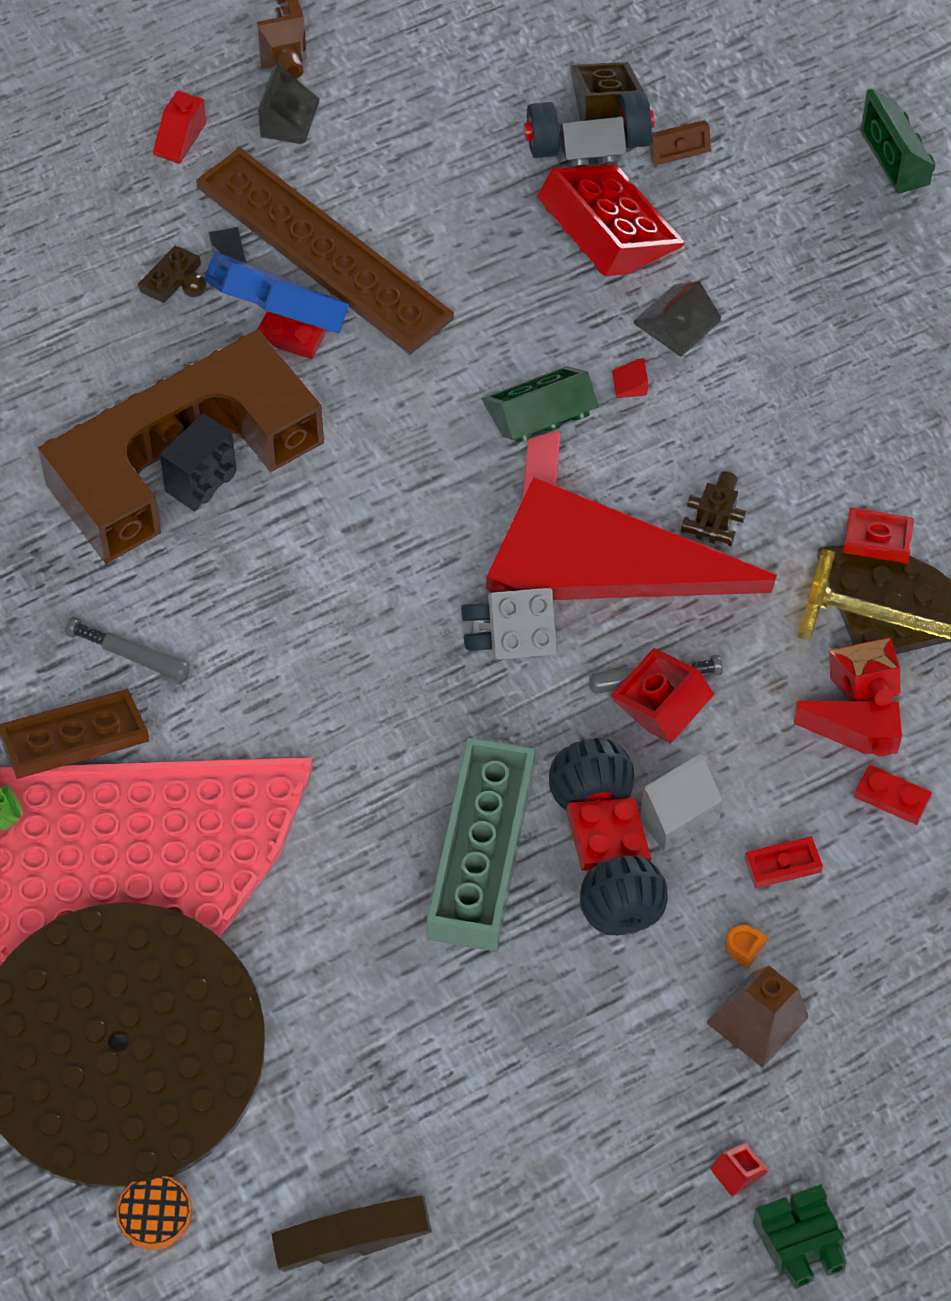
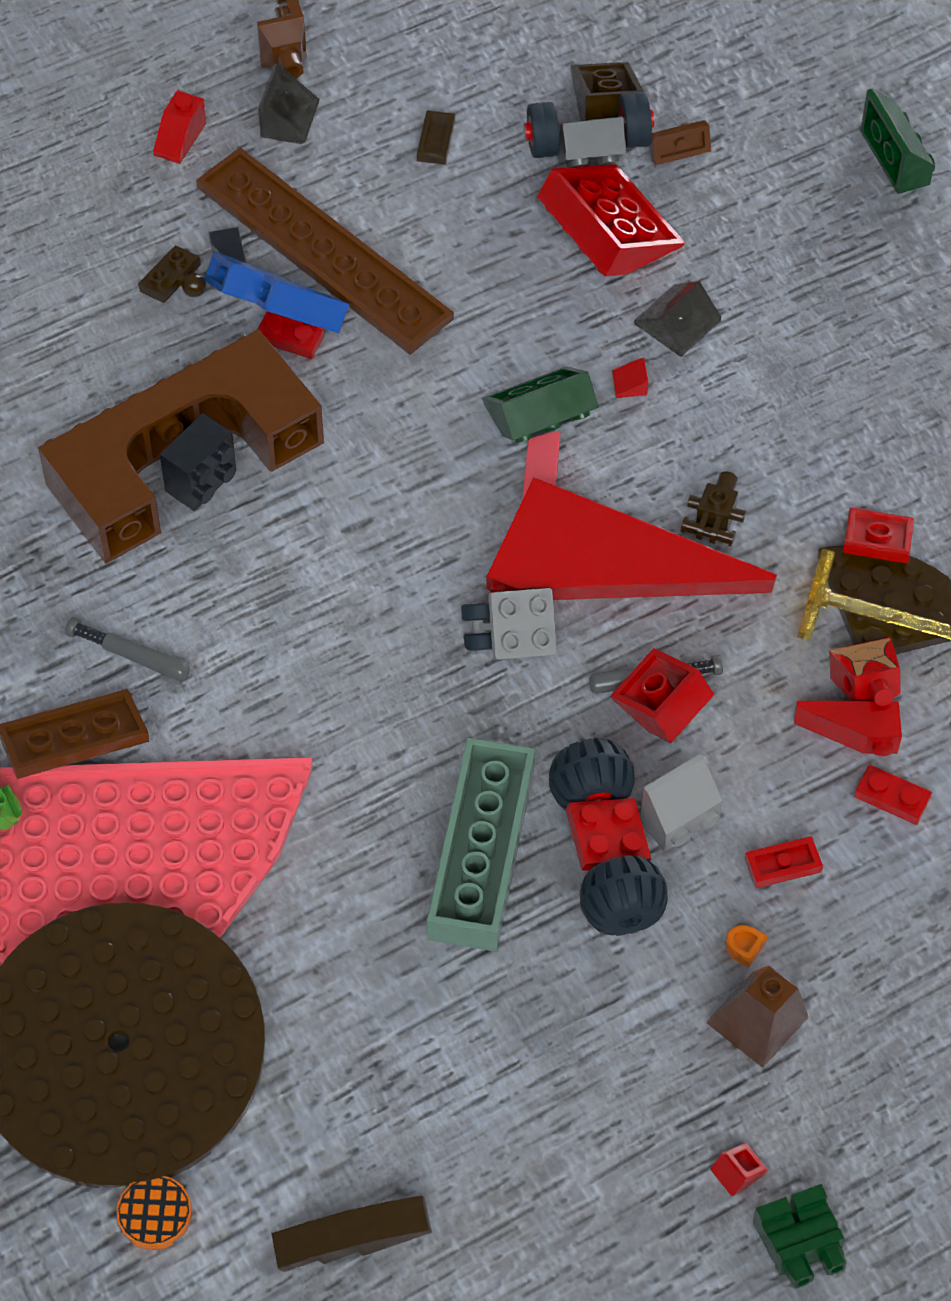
(436, 137): none -> dark brown tile

